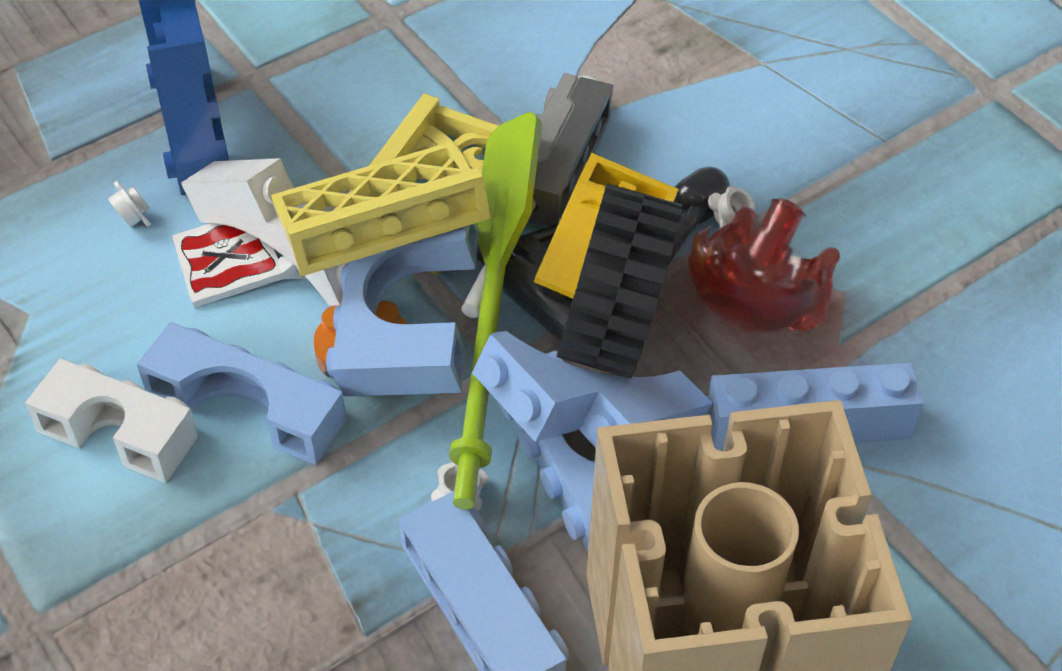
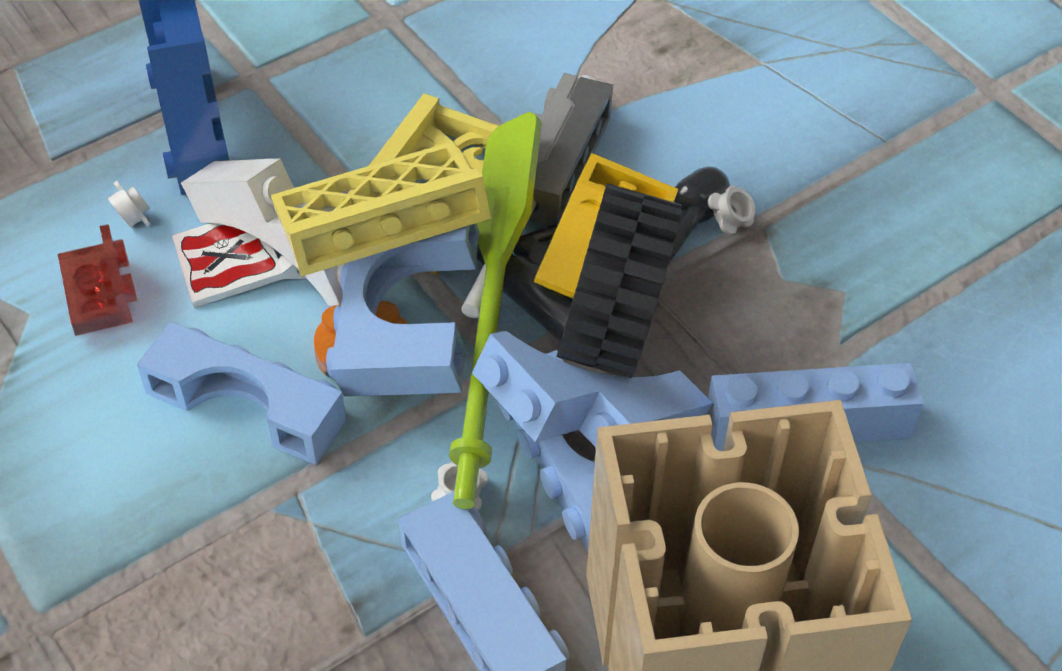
(81, 399): white arch -> none
(95, 285): none -> clear red bracket
(753, 276): clear red piece -> none

